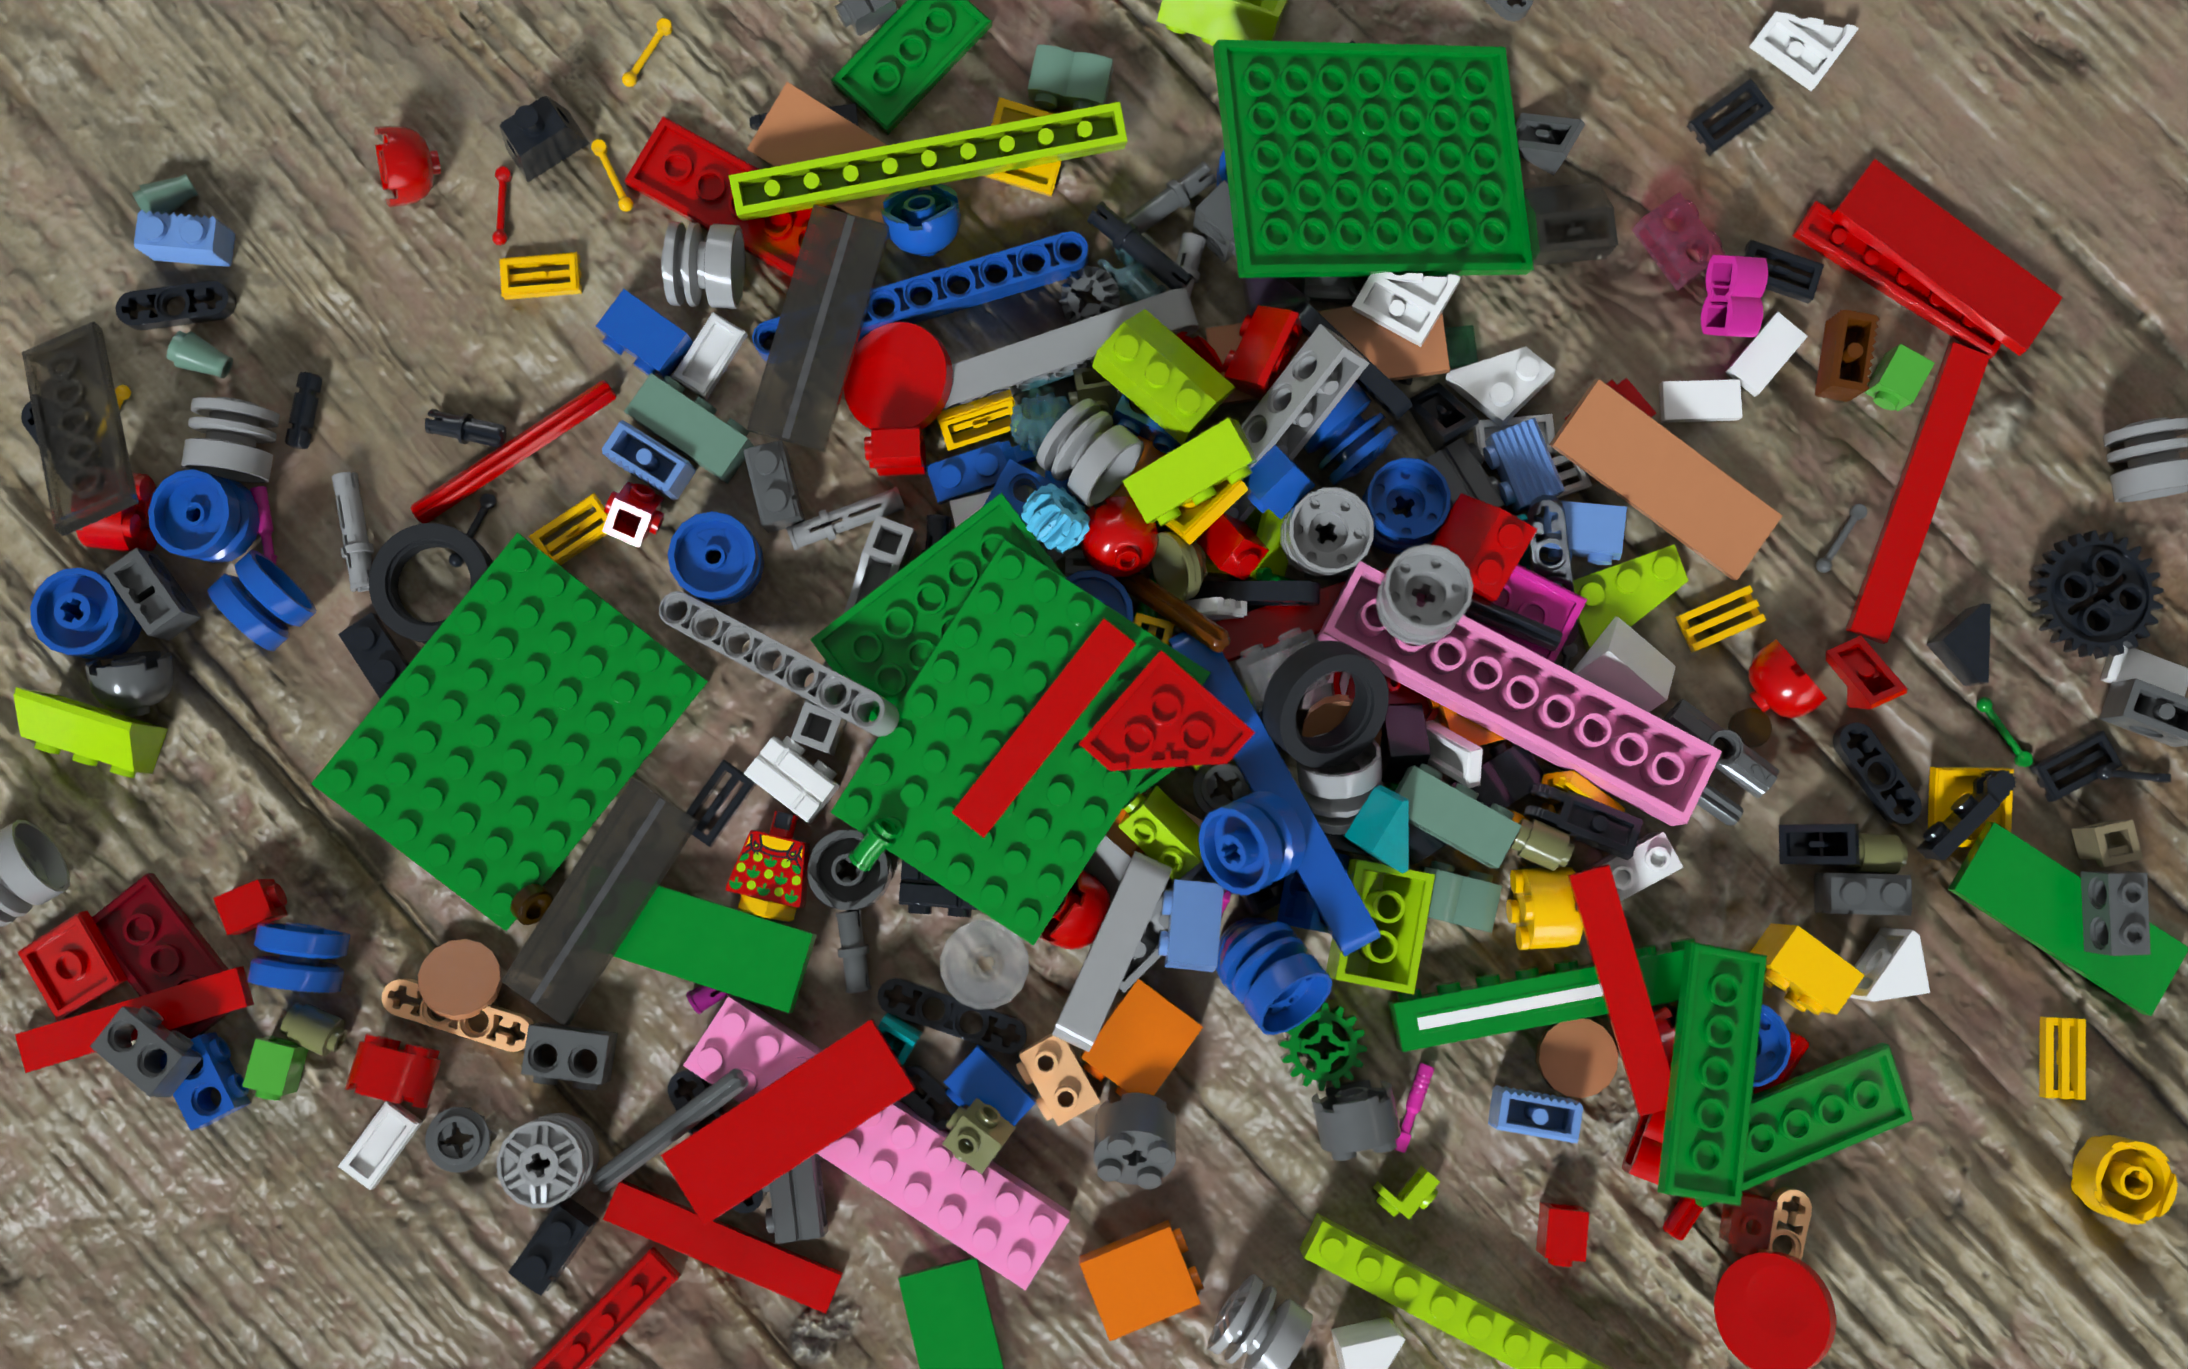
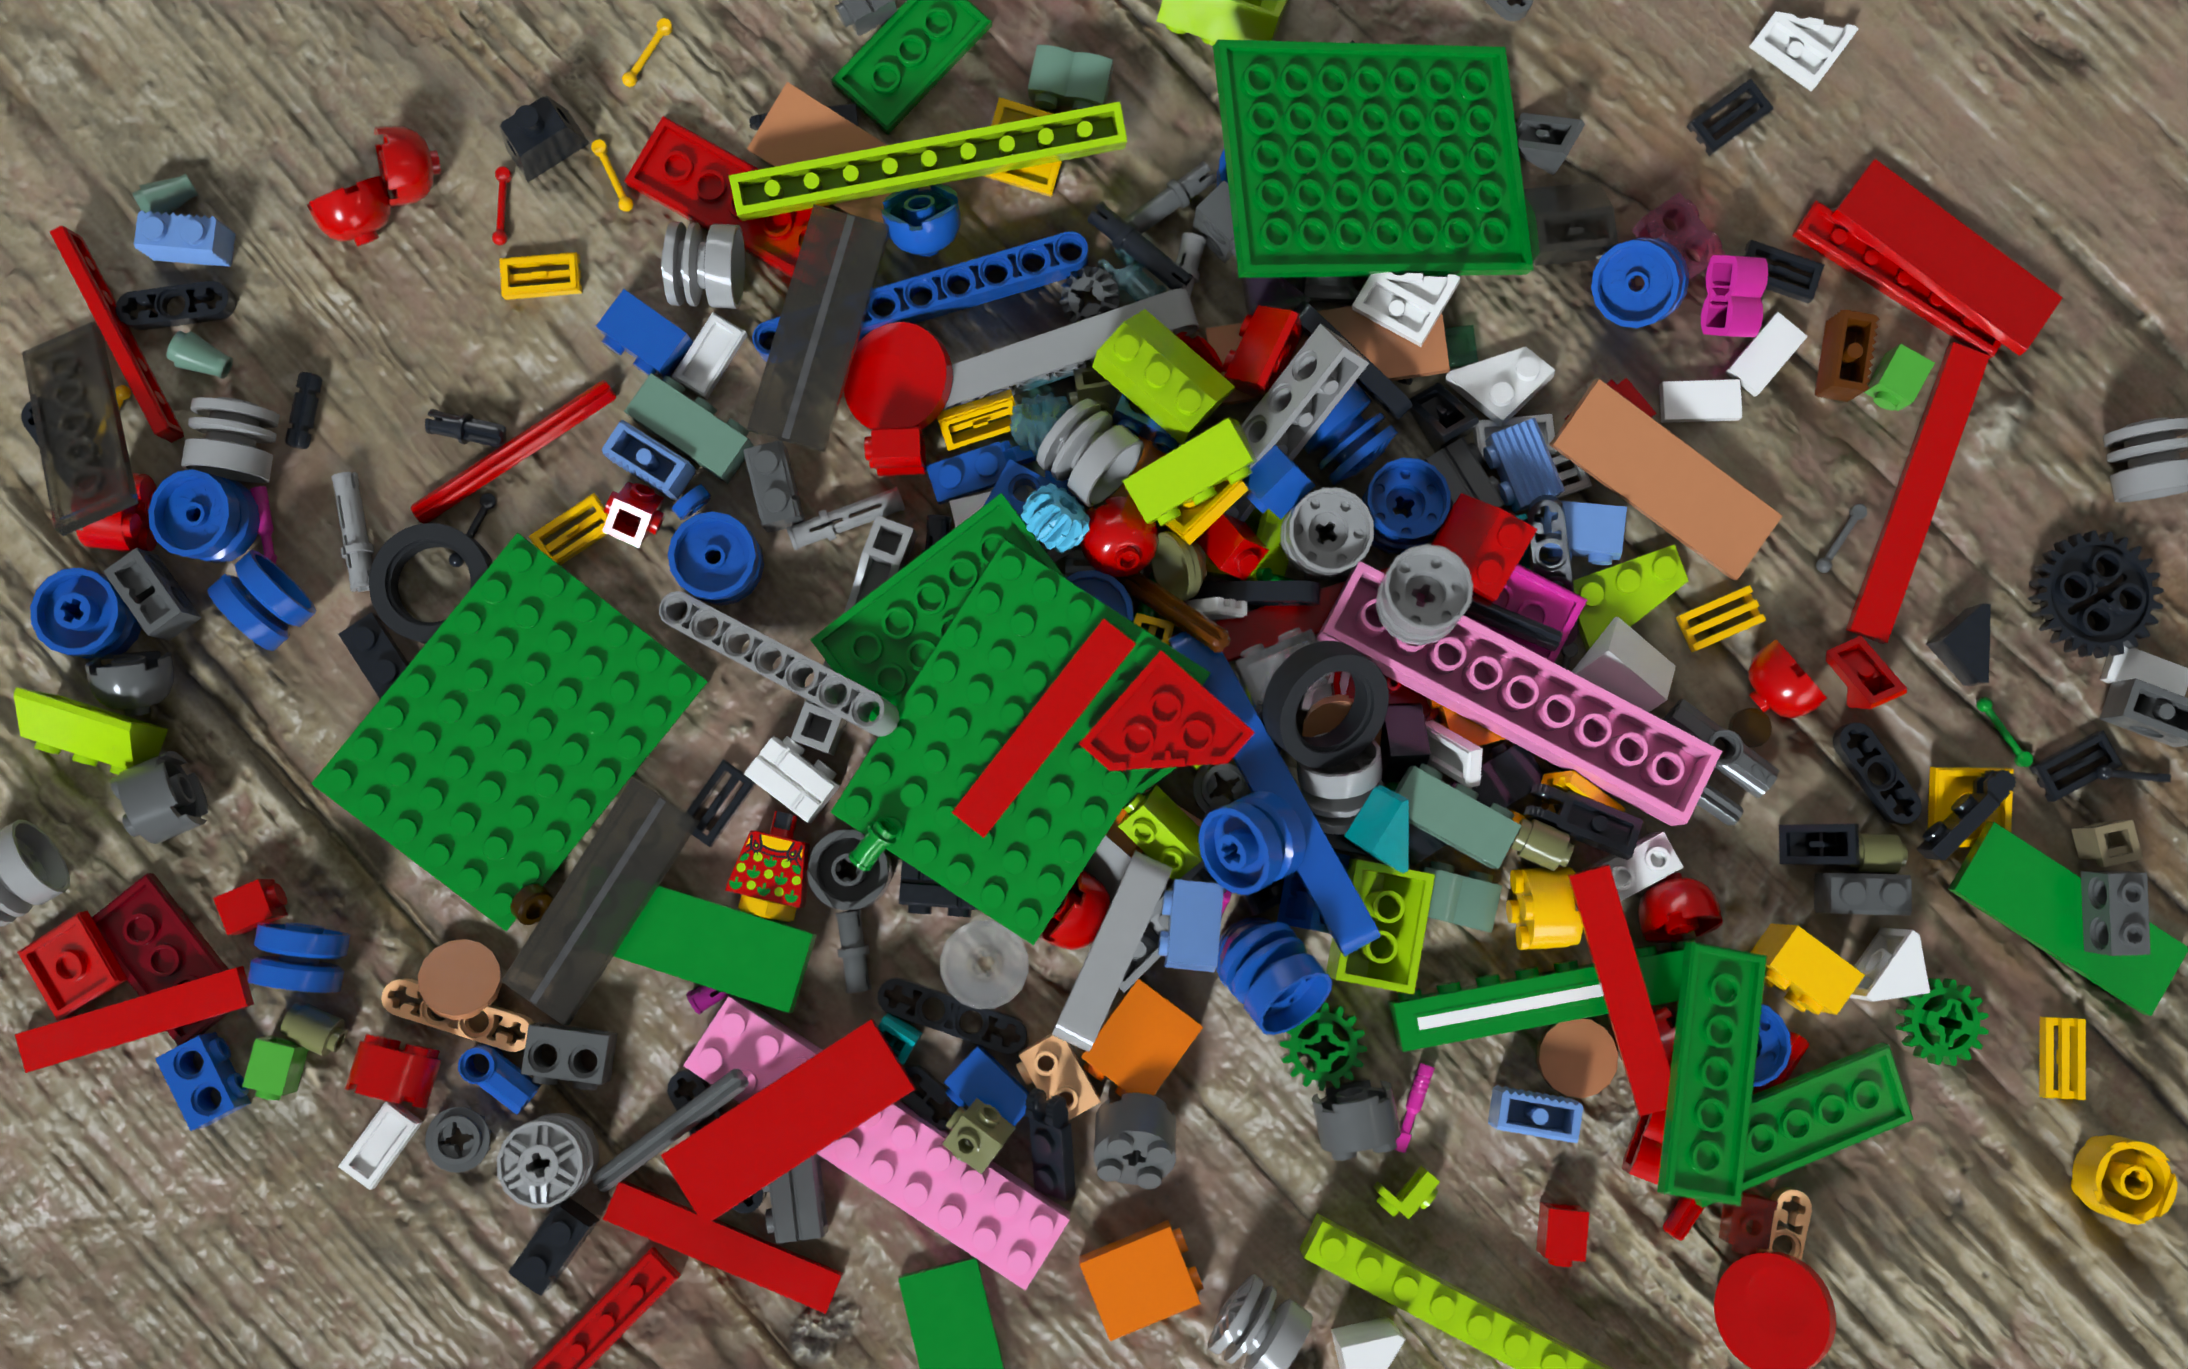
(117, 334): none -> red tile
(142, 1059): dark grey brick -> none
(160, 798): none -> dark grey brick
(353, 211): none -> red cylinder
(502, 1079): none -> blue piece
(691, 502): none -> blue tile
(1051, 1145): none -> black hinge
(1663, 275): none -> blue wheel
(1677, 908): none -> red cylinder
(1938, 1039): none -> green gear

